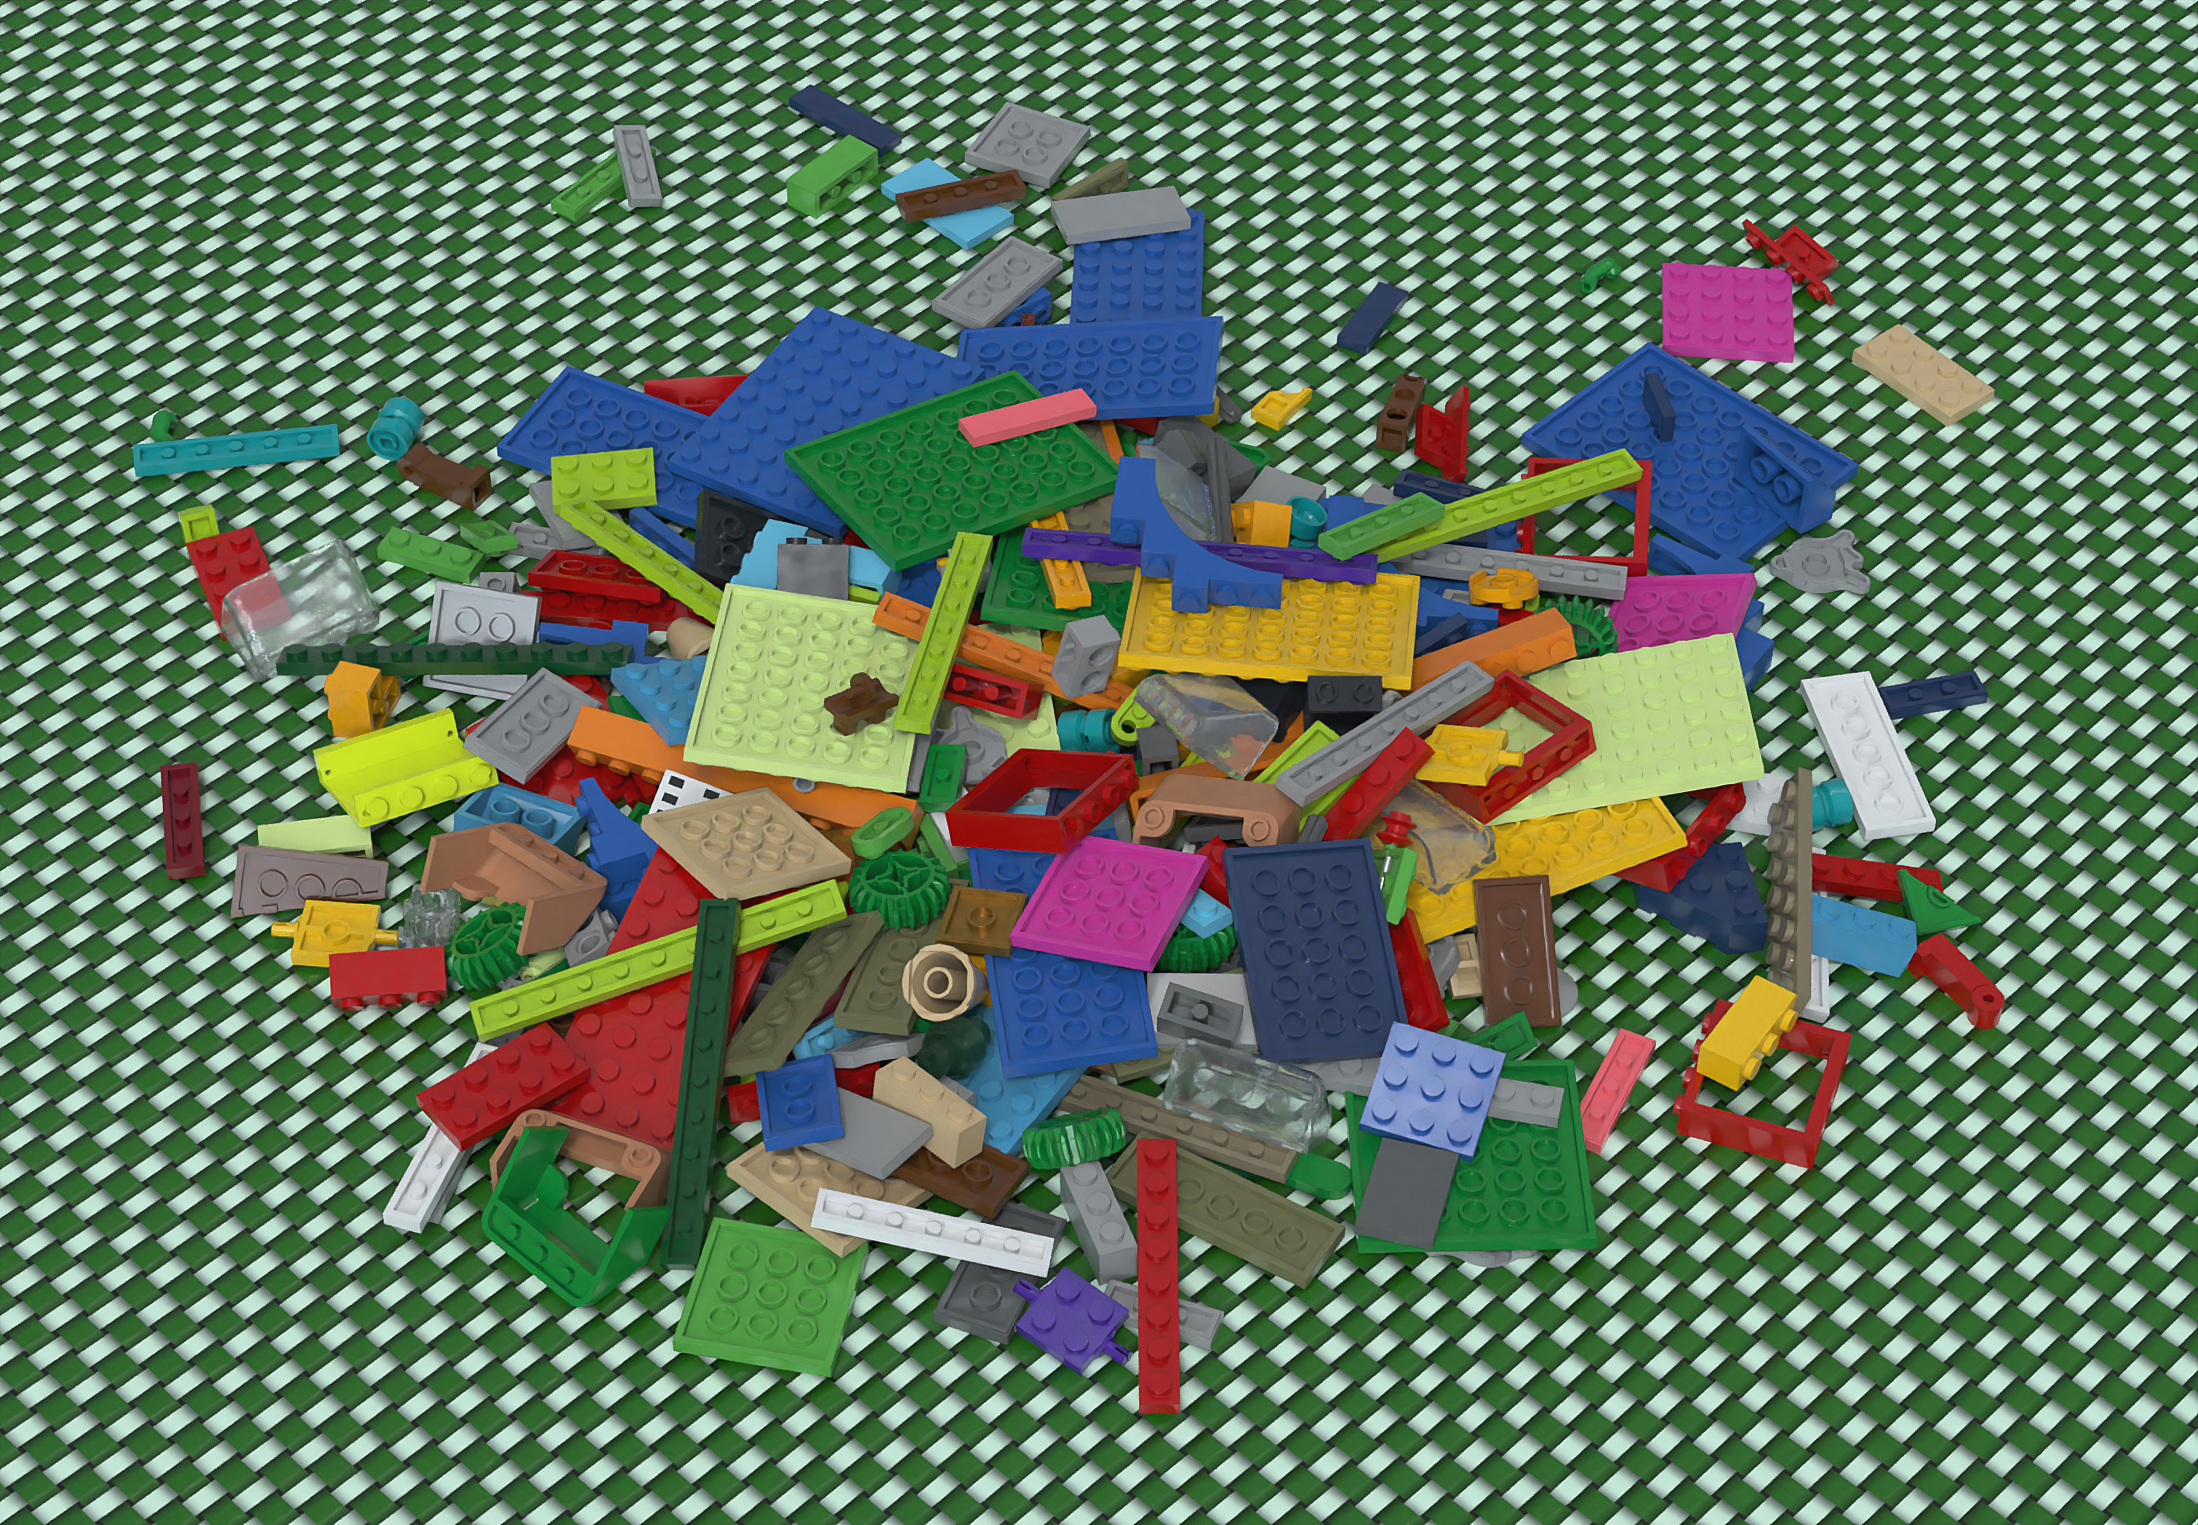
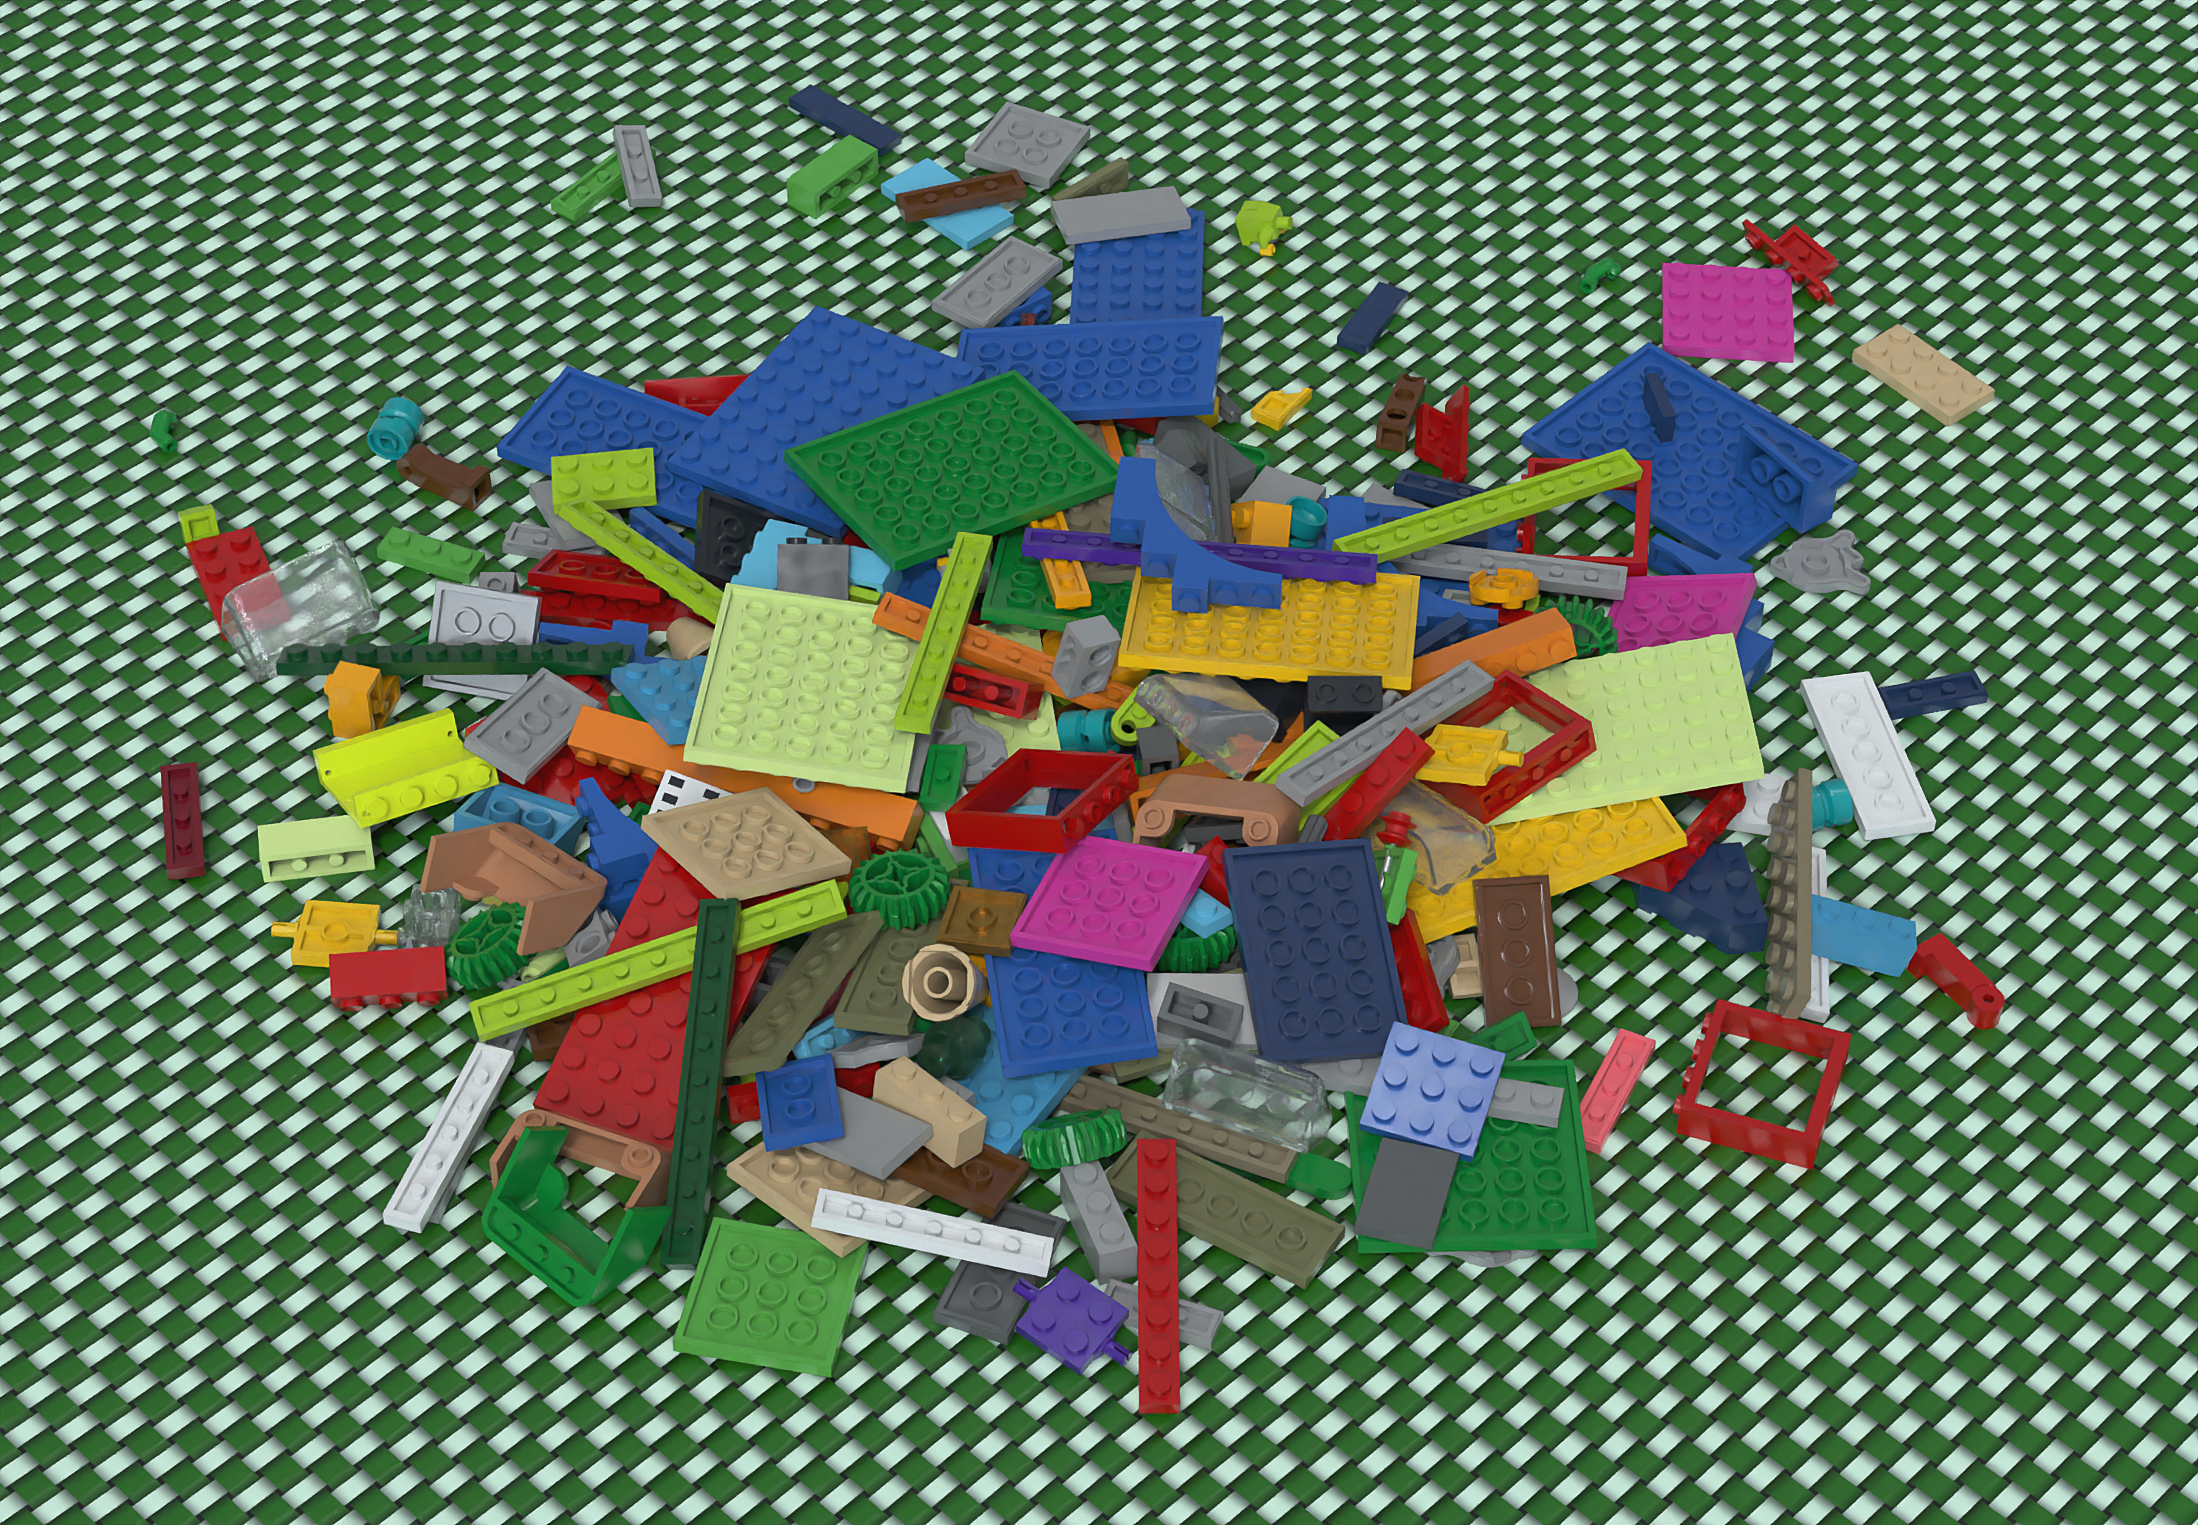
(236, 450): teal plate -> none
(285, 878): wing -> none
(489, 537): bright green plate -> none
(503, 1086): red plate -> none
(862, 701): reddish brown hips -> none
(882, 832): bright green plate -> none
(1027, 417): coral tile -> none
(1261, 223): none -> lime piece
(1381, 526): bright green plate -> none
(1747, 1033): yellow brick -> none
(1865, 877): red plate -> none
(1931, 908): green tile -> none

